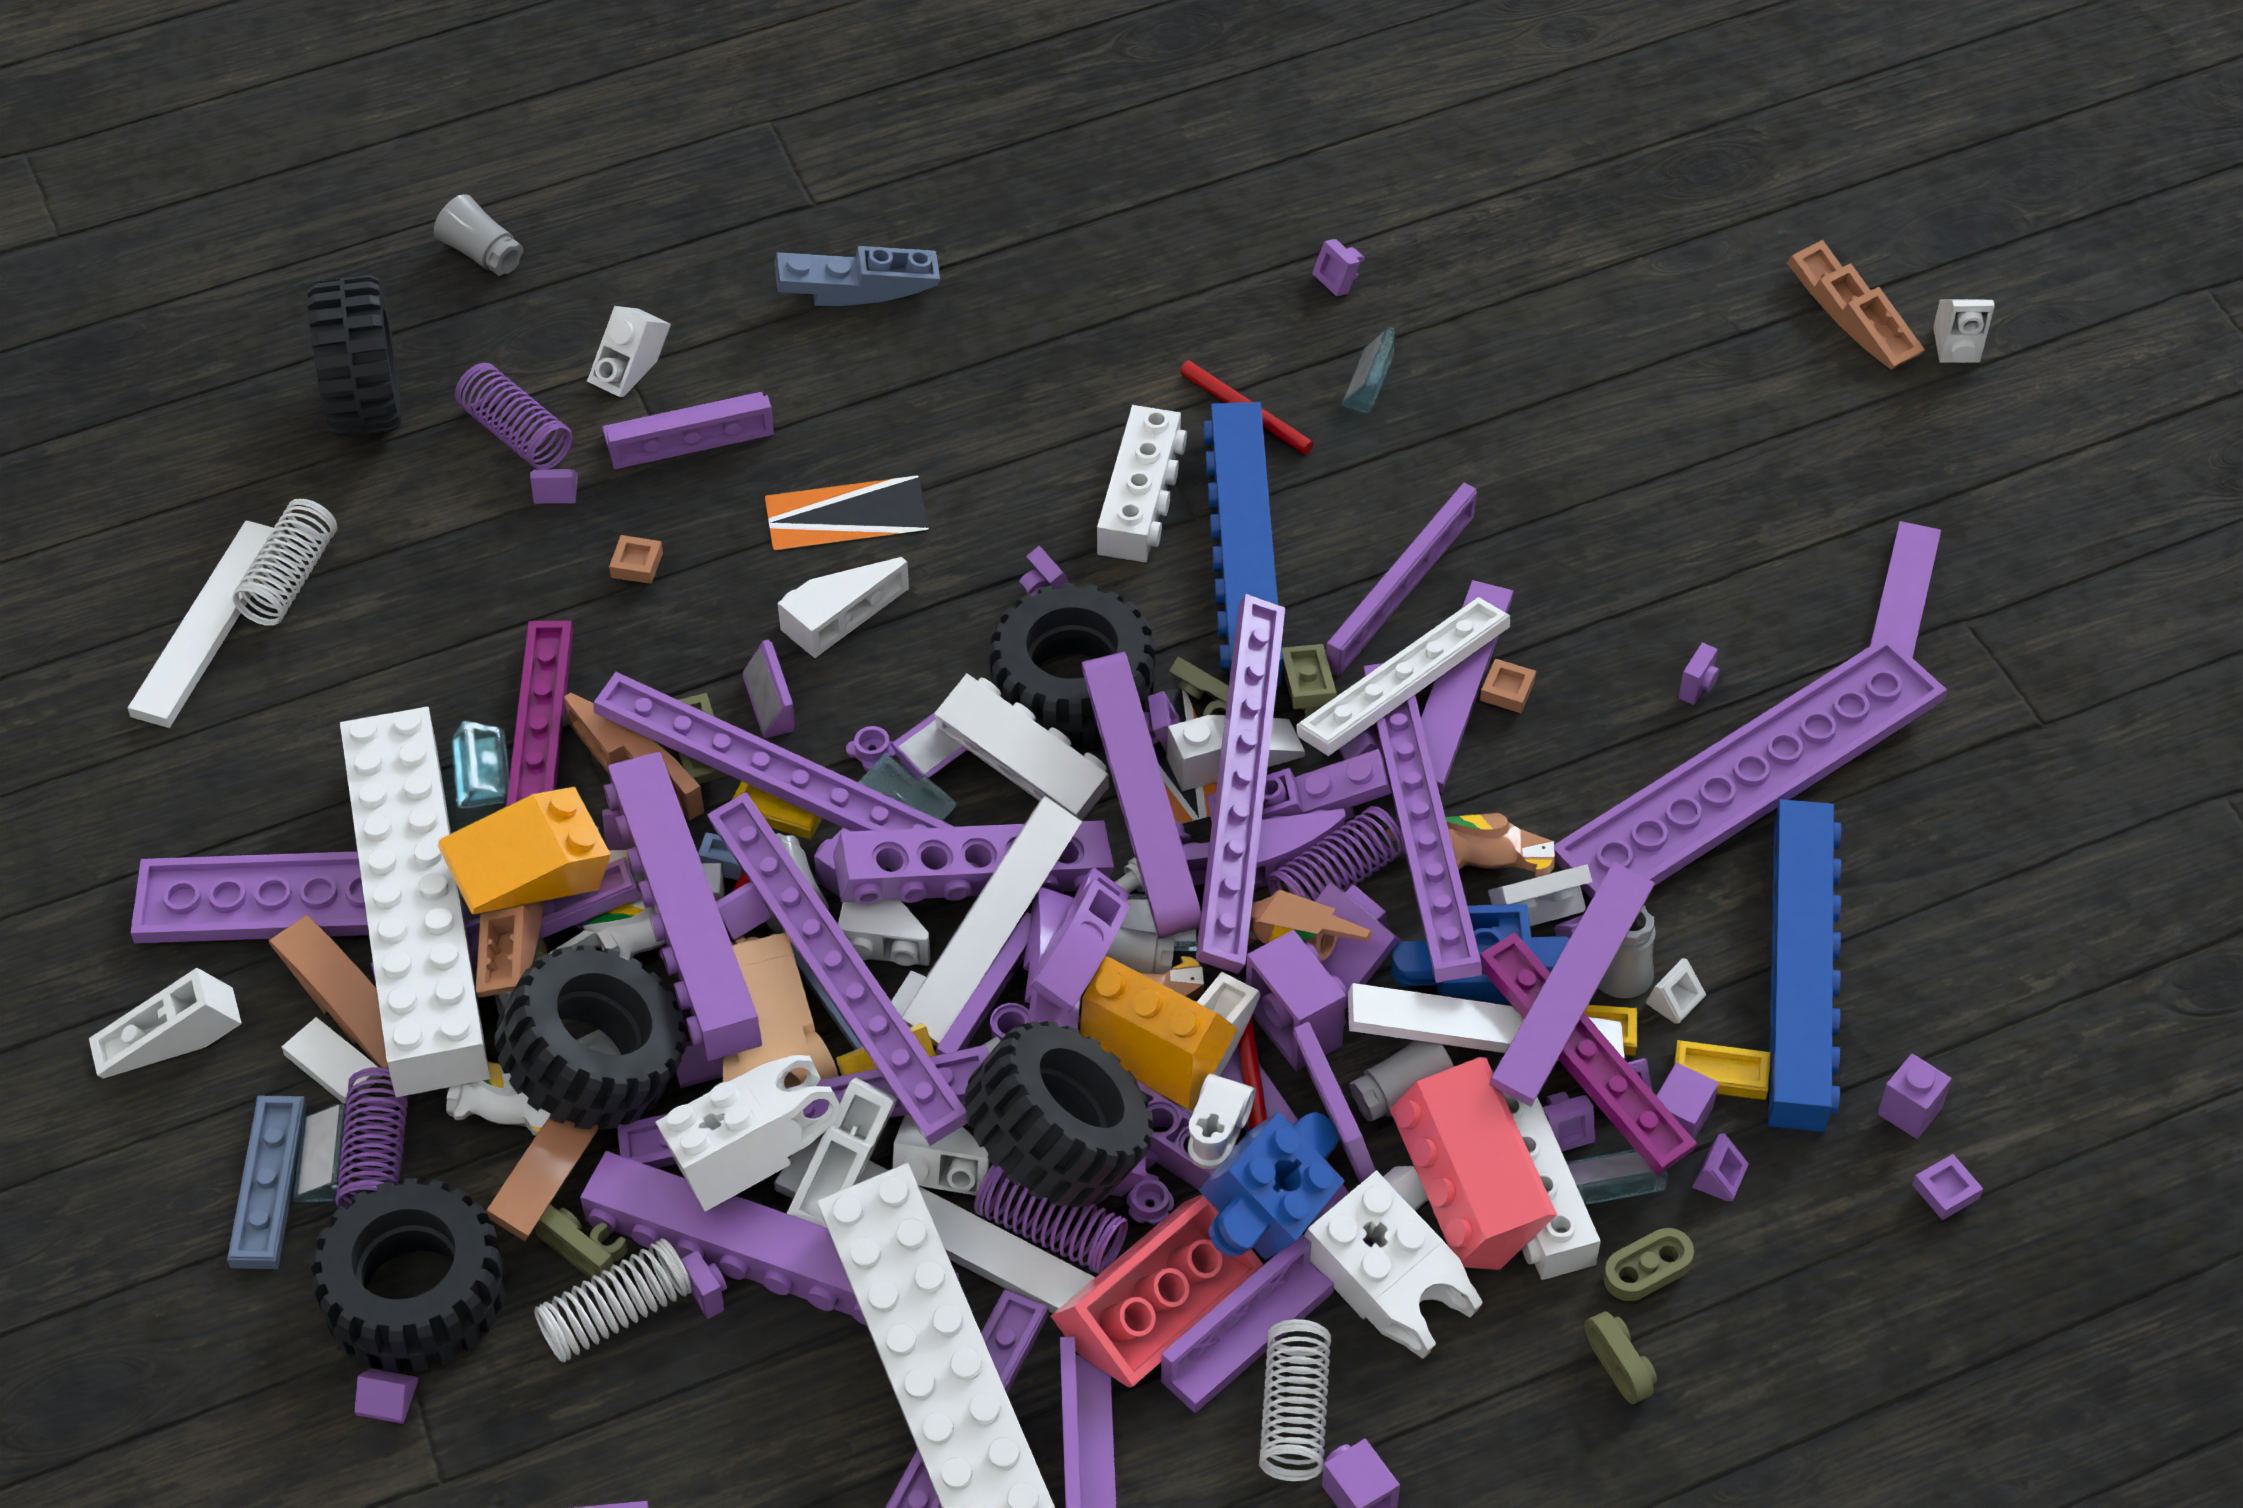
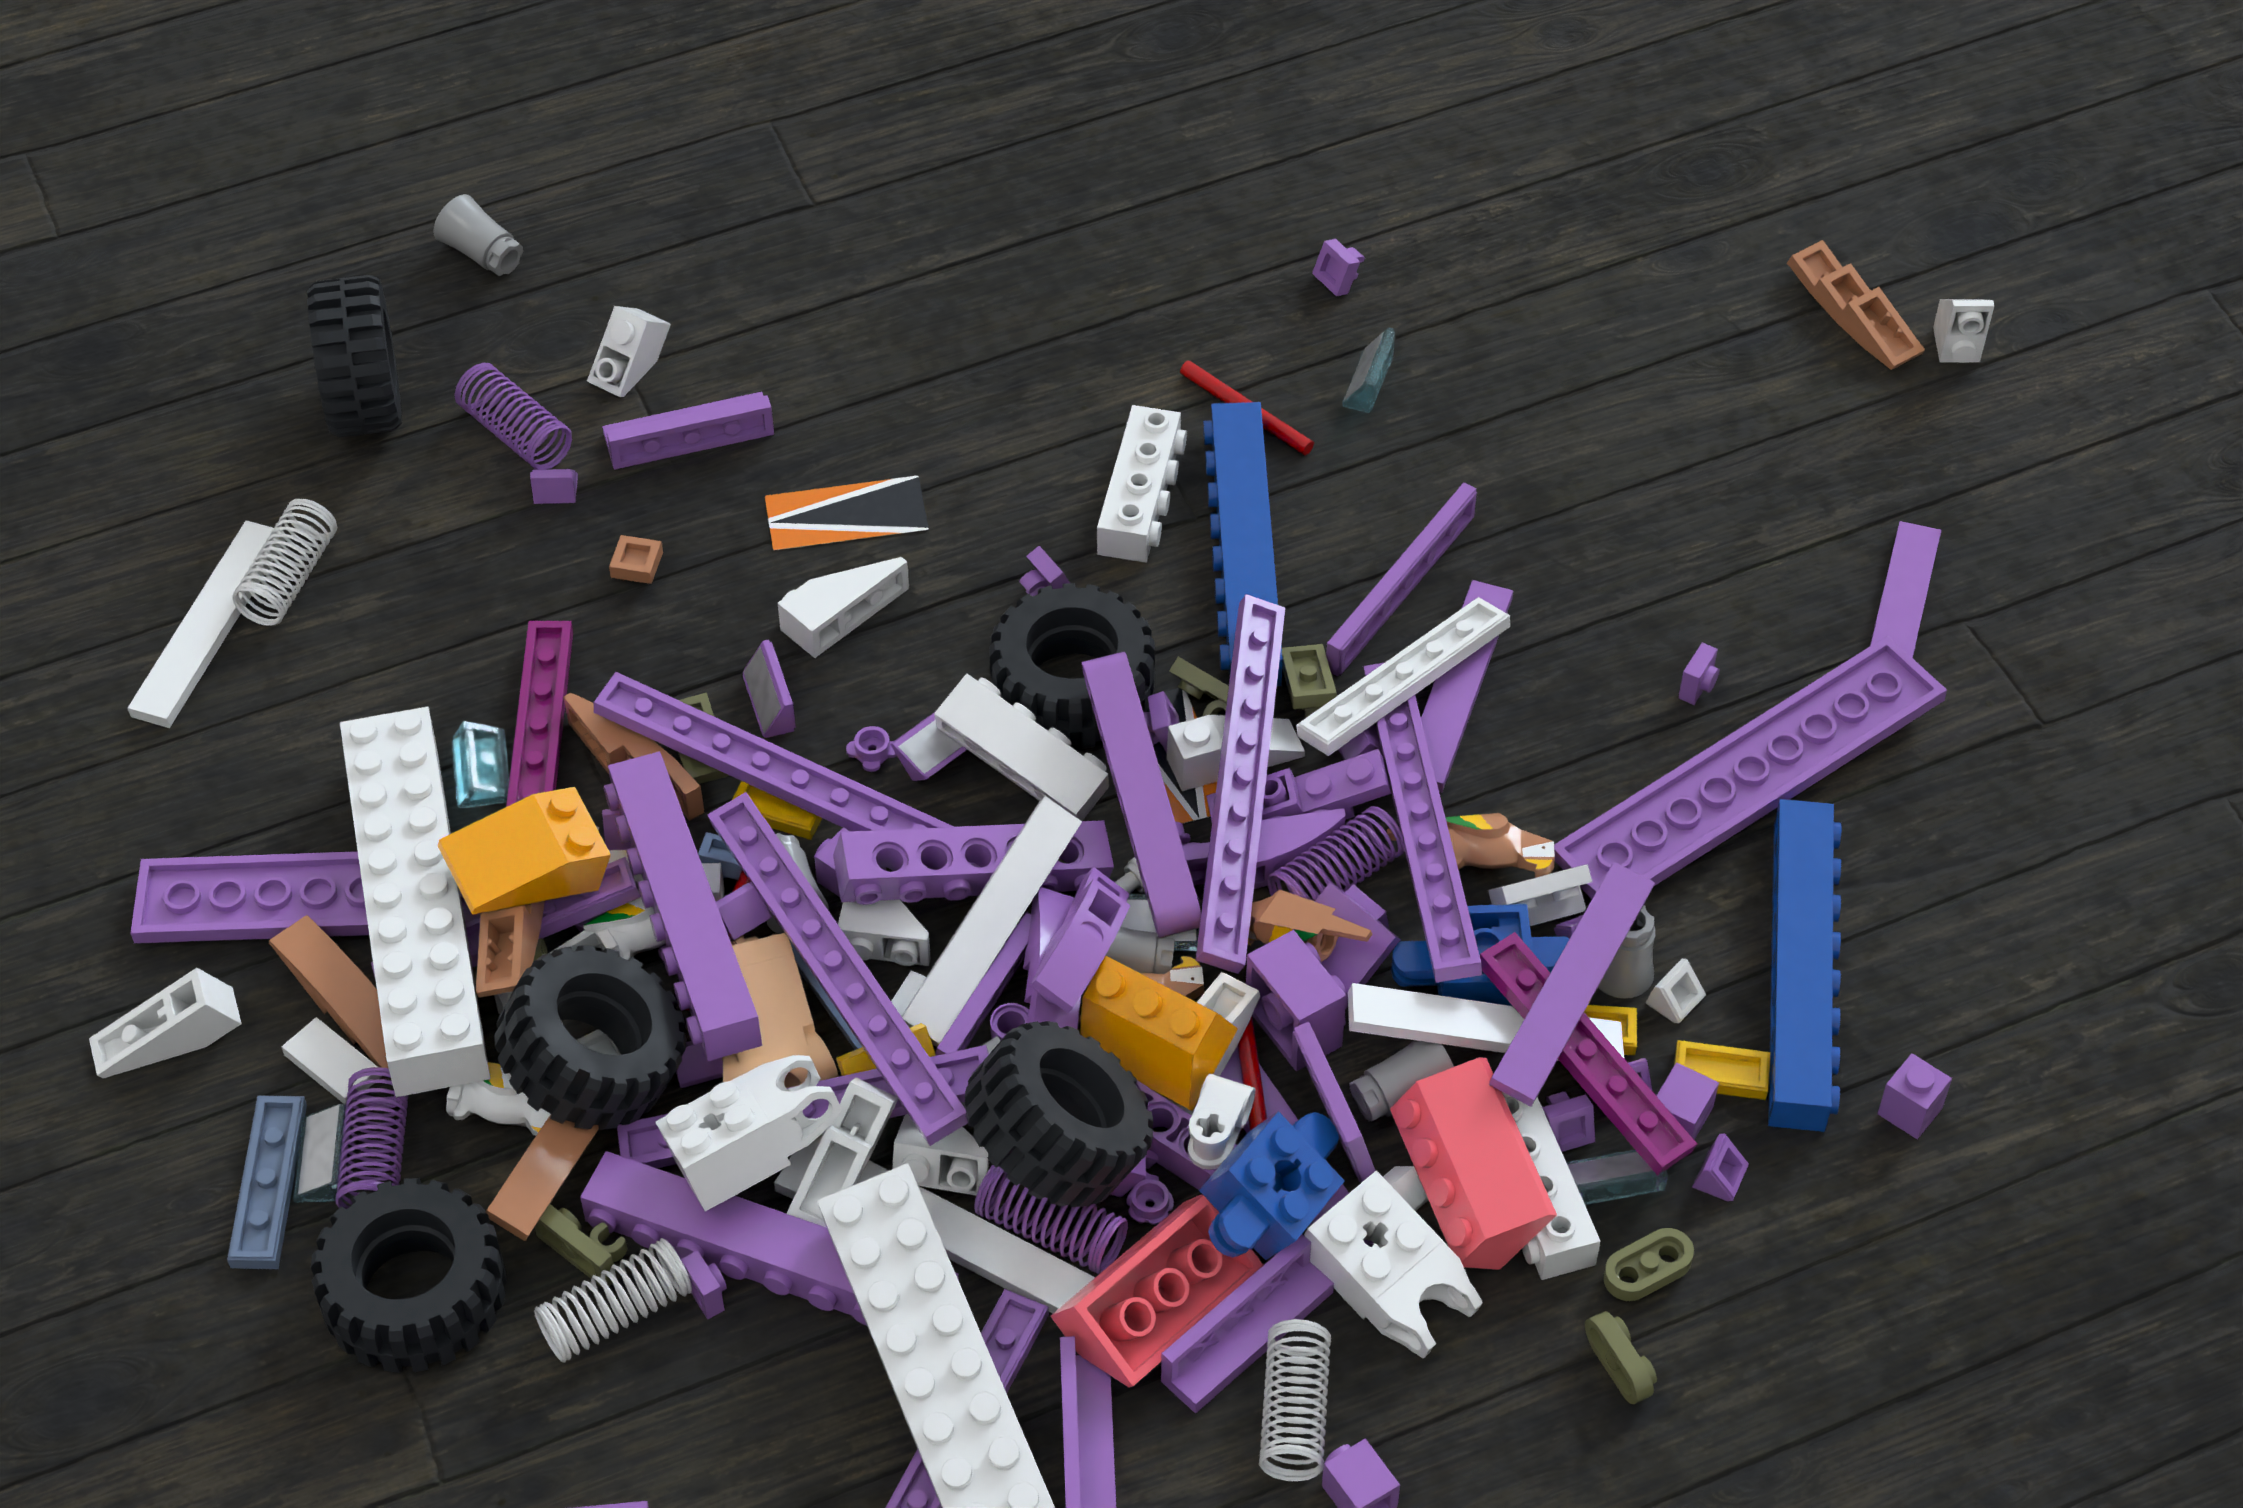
(384, 1395): medium lavender slope -> none
(869, 277): sand blue slope -> none
(897, 783): clear light blue slope -> none
(1508, 685): nougat plate -> none
(1947, 1186): medium lavender plate -> none

